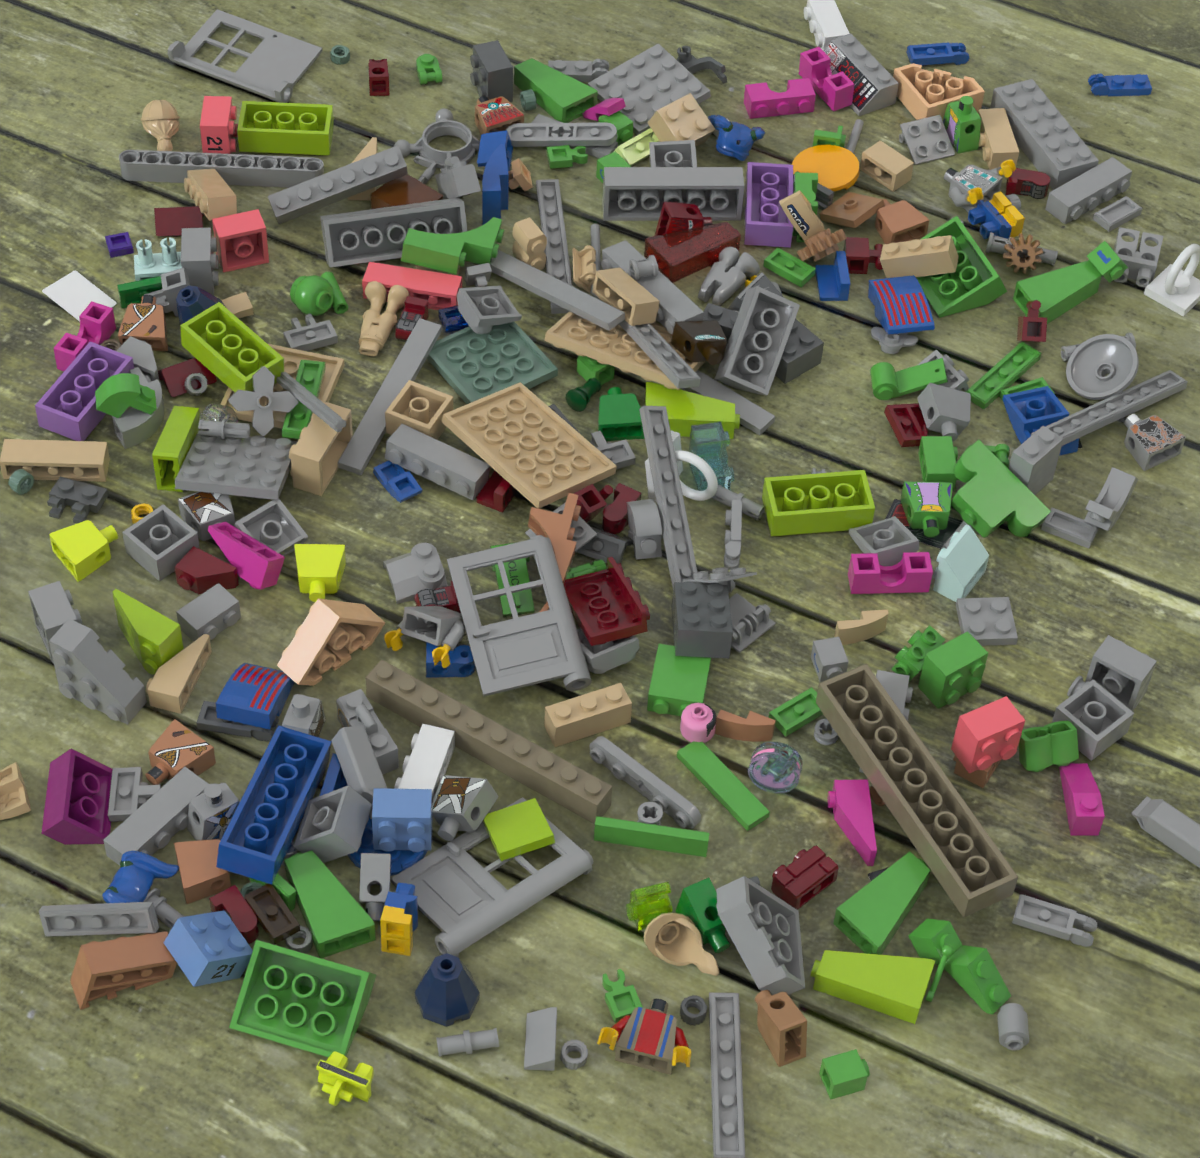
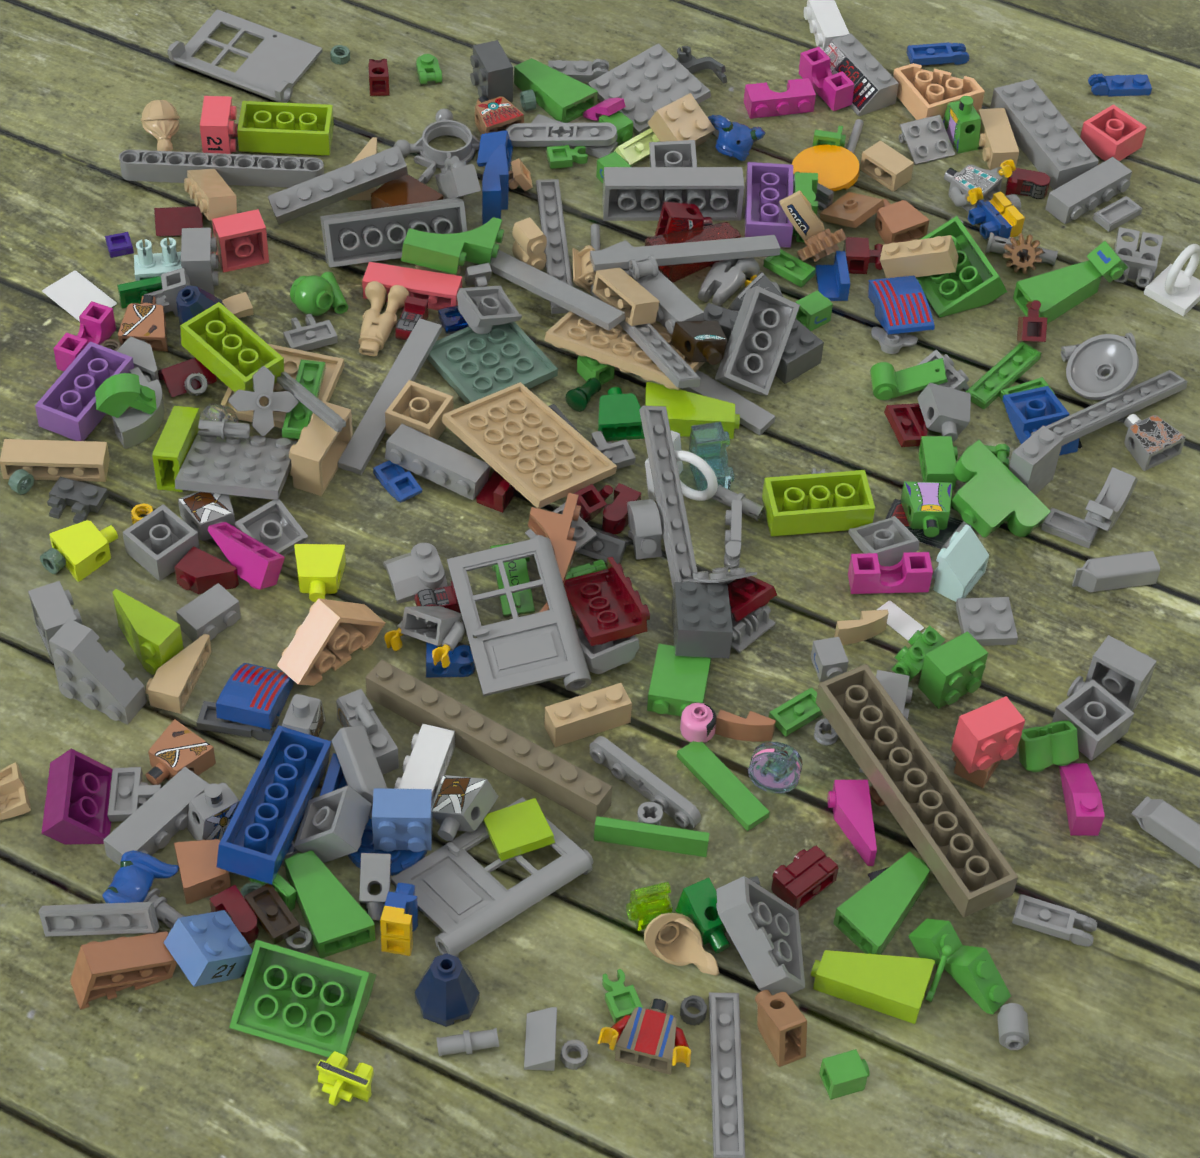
(52, 560): none -> sand green axle
(688, 252): none -> light grey tile
(748, 594): none -> dark red wing
(814, 310): none -> bright green brick
(900, 620): none -> white sticker
(1113, 134): none -> coral brick
(1117, 572): none -> light grey piece

